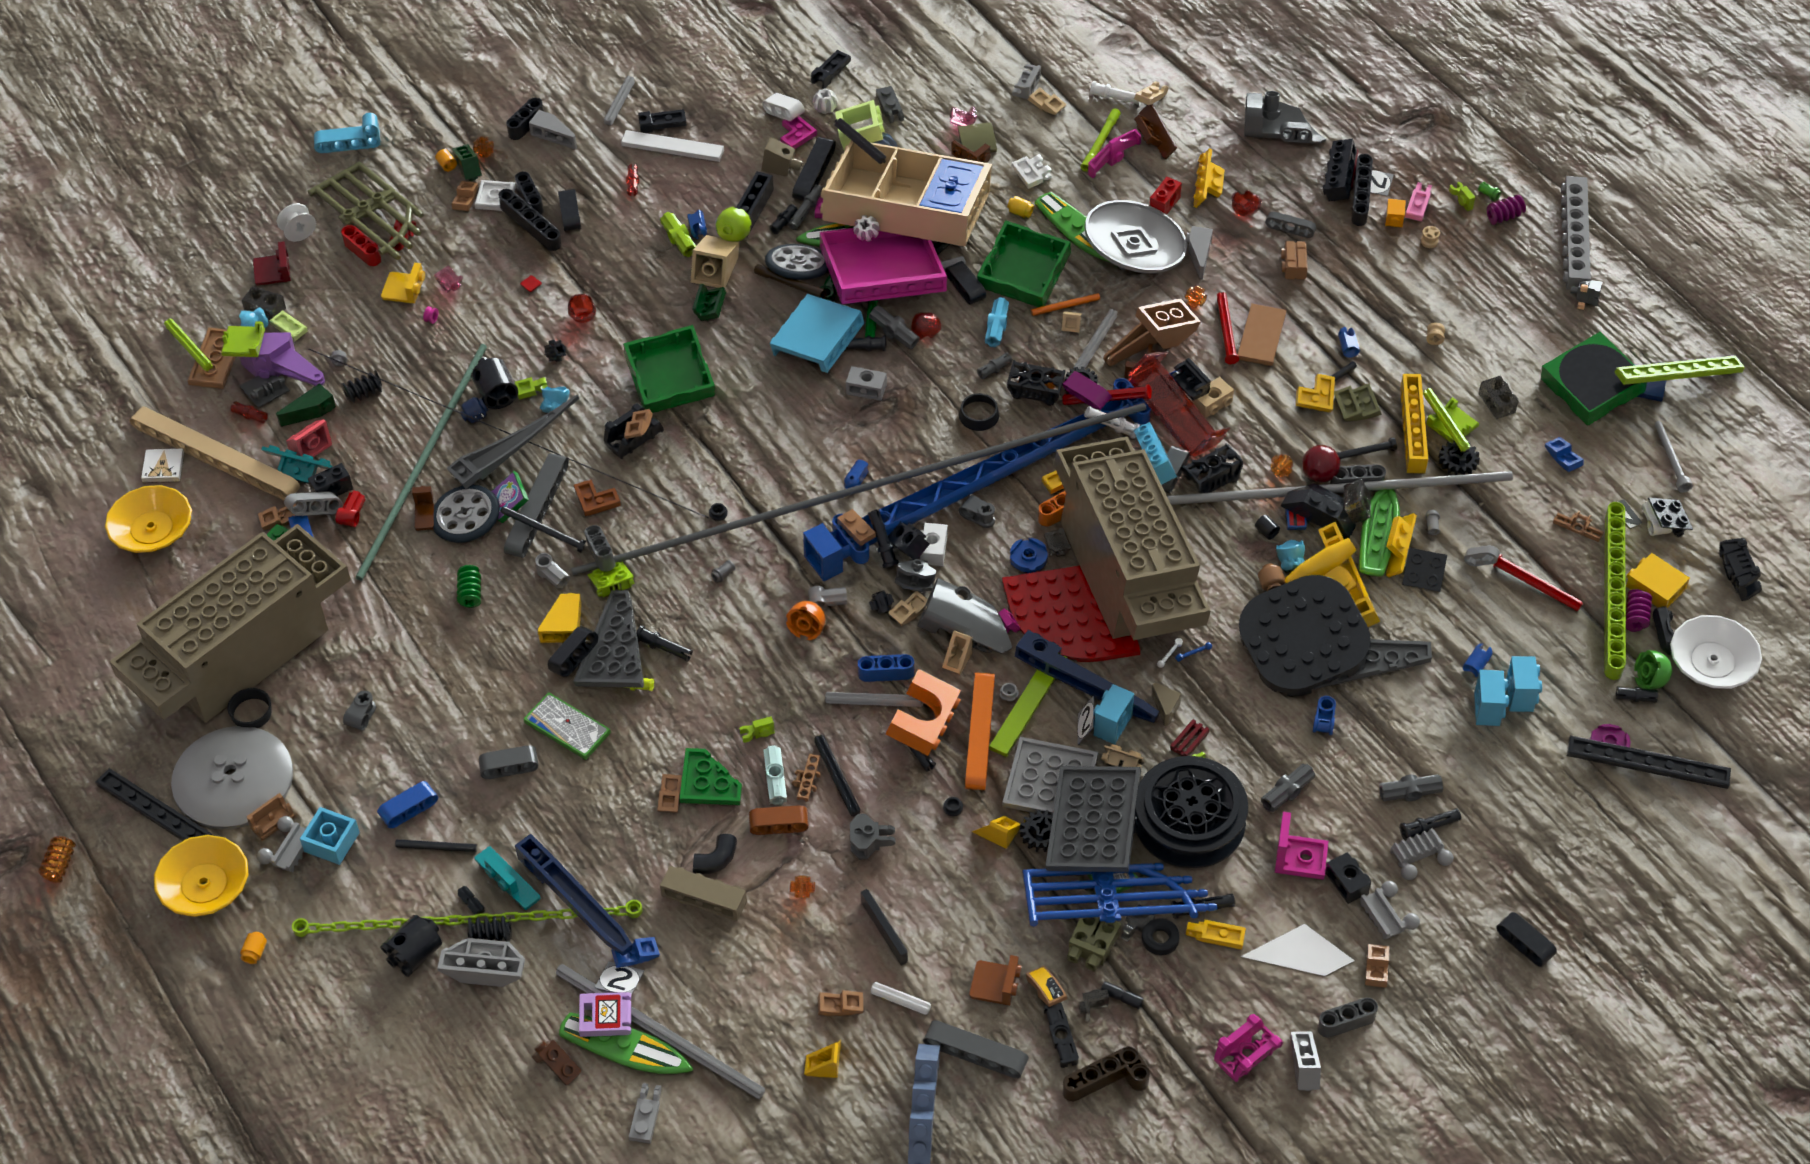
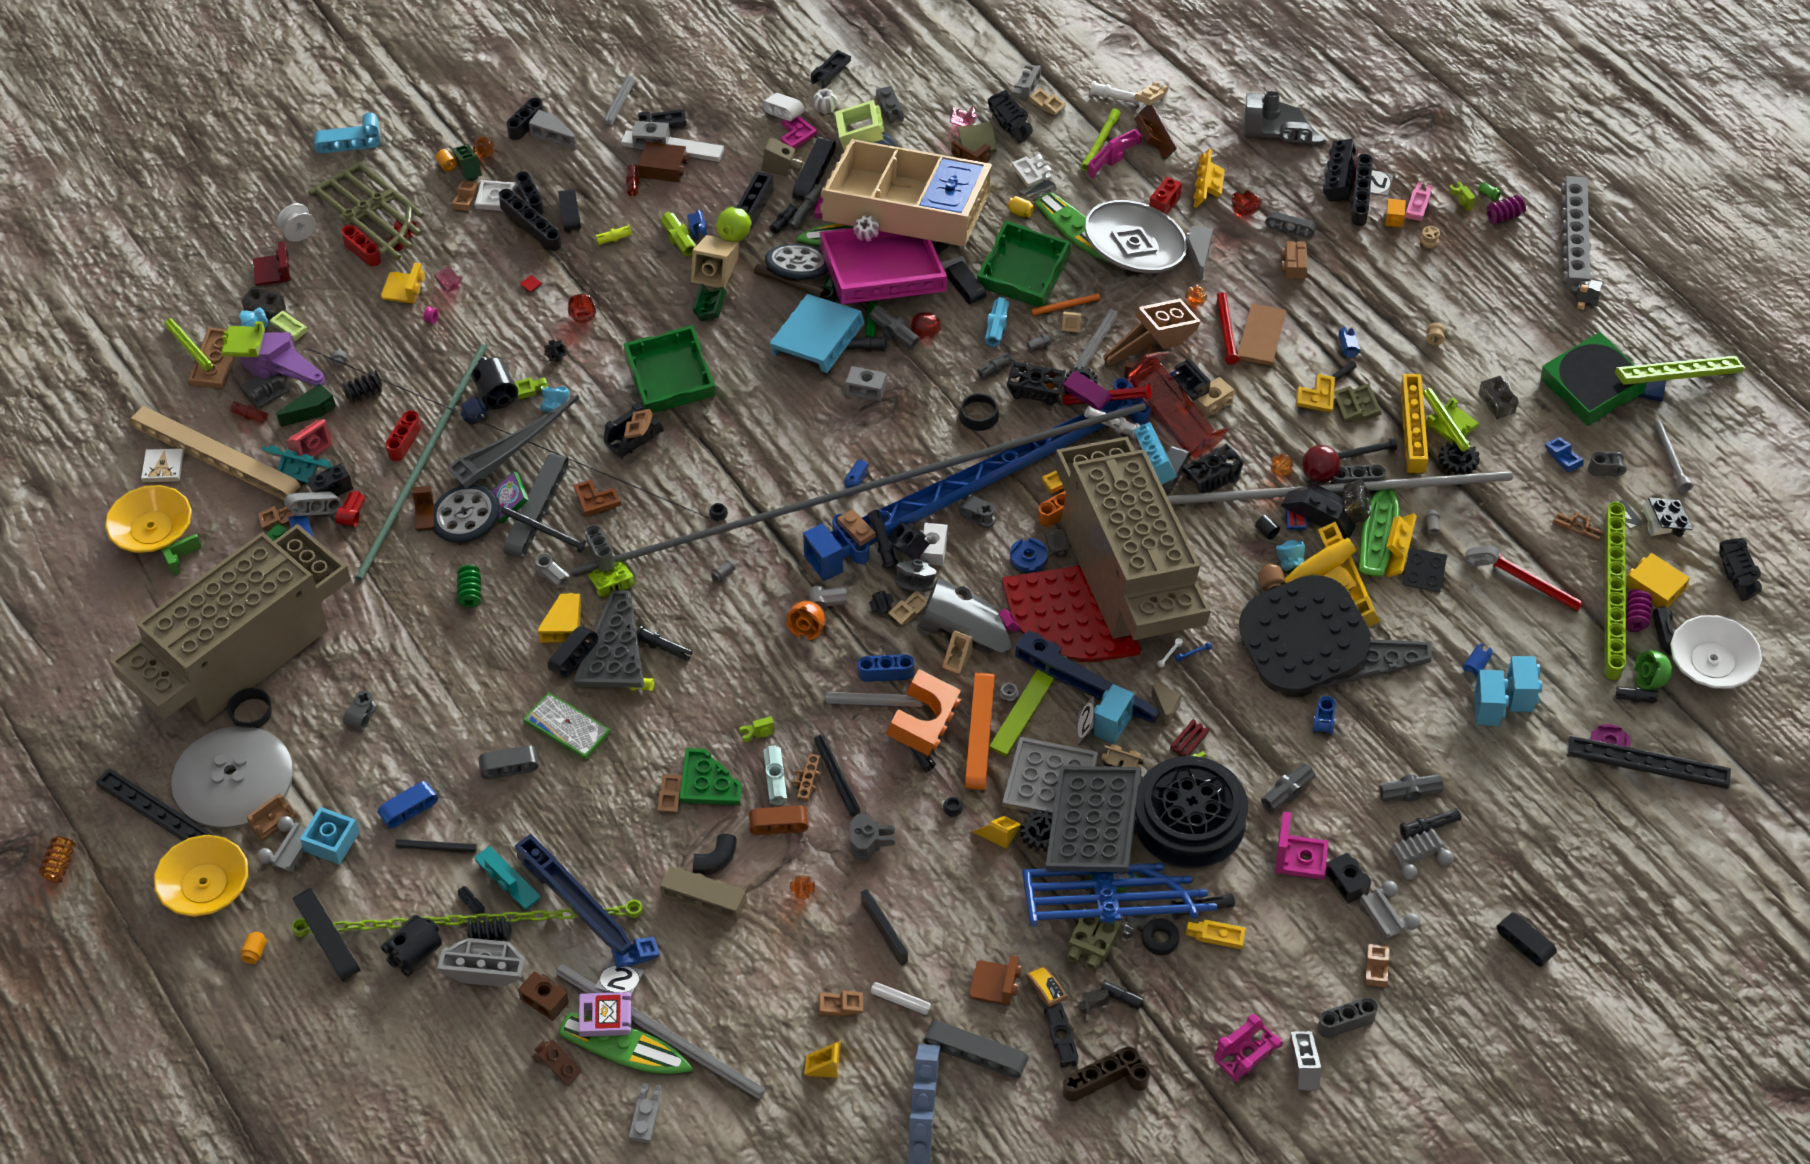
(178, 549): none -> bright green bracket
(326, 934): none -> black beam
(403, 435): none -> red beam
(548, 1005): none -> reddish brown brick
(614, 235): none -> neon yellow pin
(650, 132): none -> light grey brick
(663, 162): none -> reddish brown brick
(859, 140): black axle -> none
(1010, 115): none -> black piece
(1037, 190): none -> clear tile
(1039, 342): none -> flat silver pin
(1302, 951): white sticker -> none
(1606, 463): none -> dark grey piece

